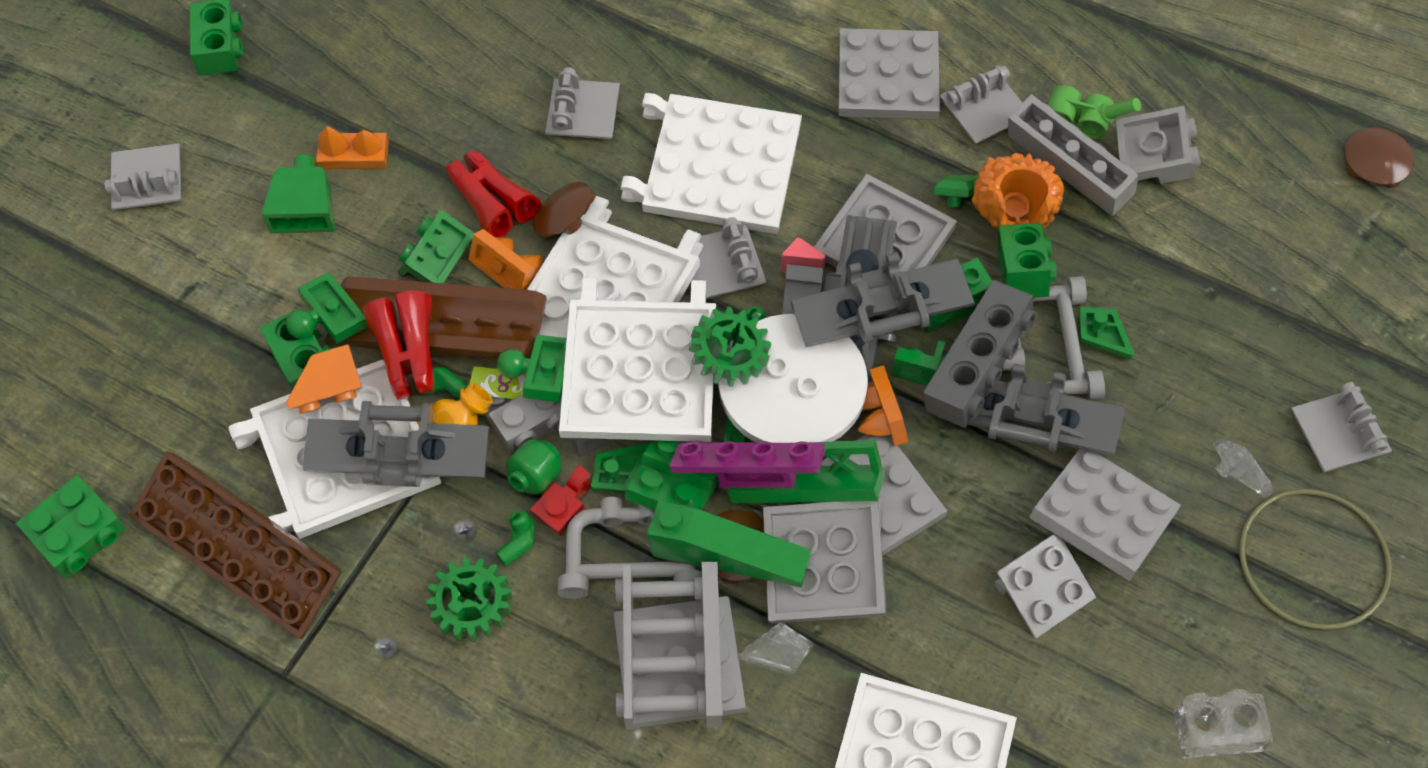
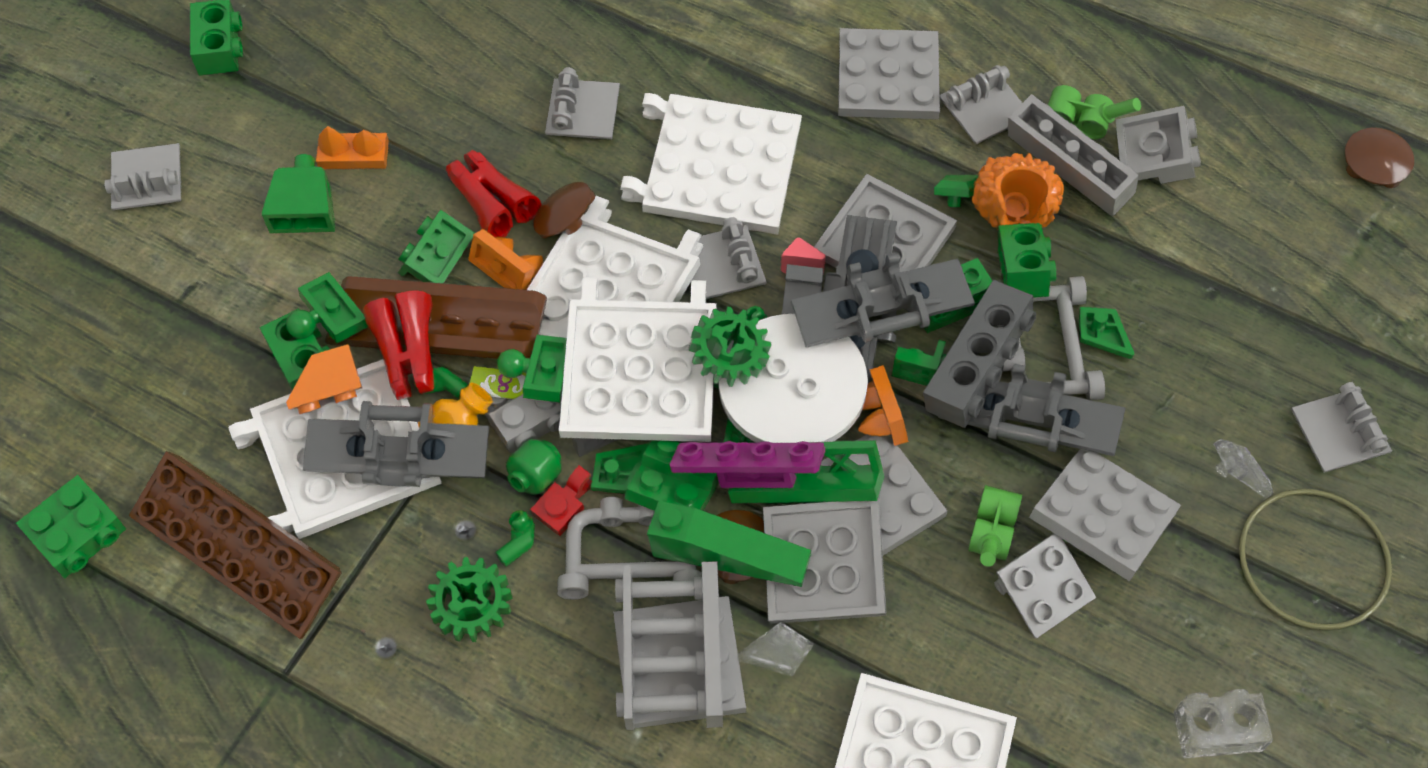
(995, 524): none -> bright green beam

